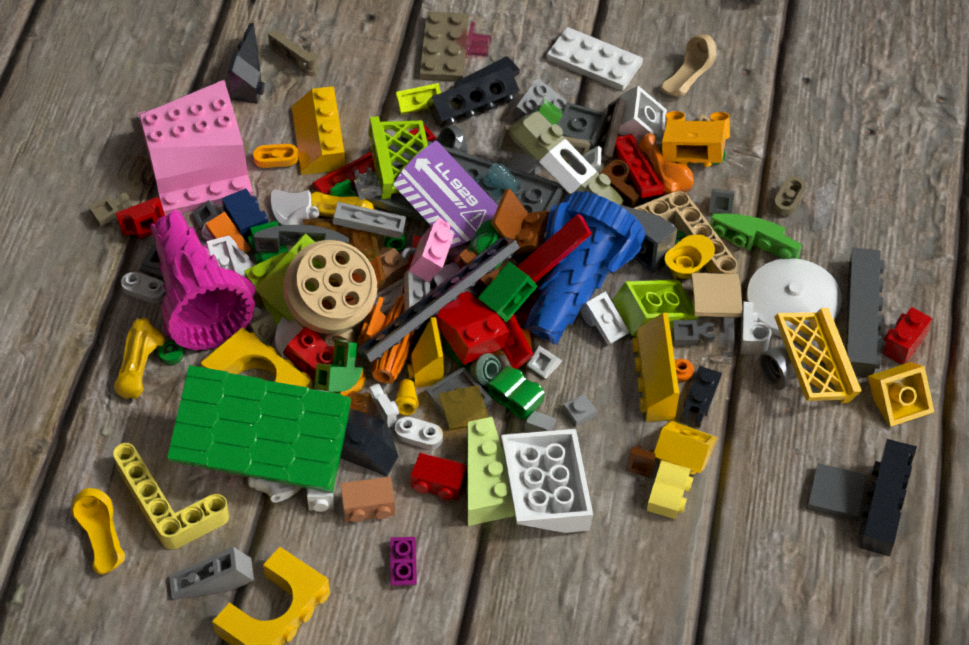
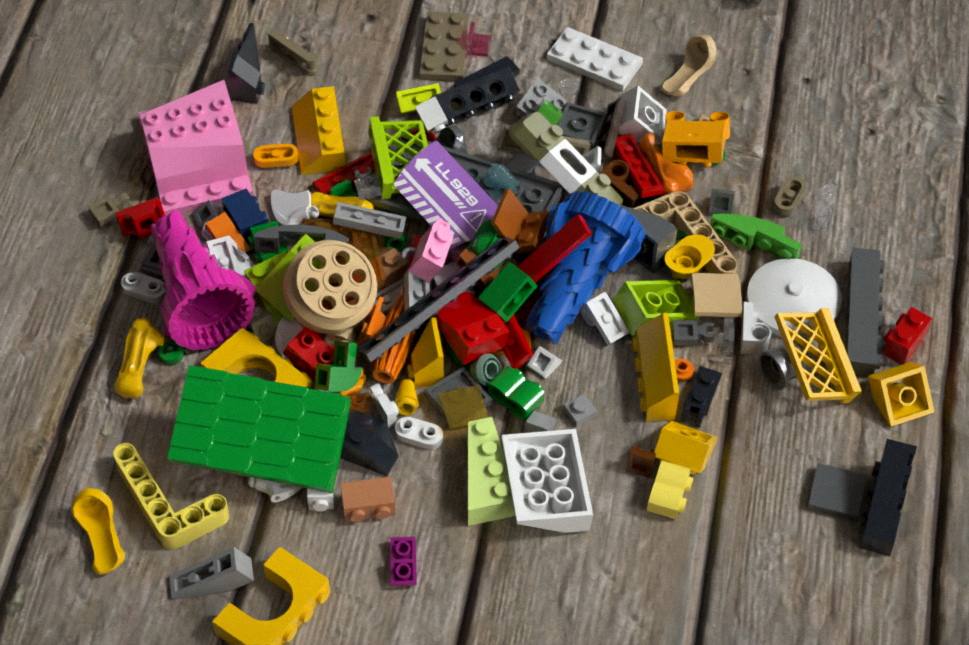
(432, 115): none -> white brick
(438, 476): red brick -> none

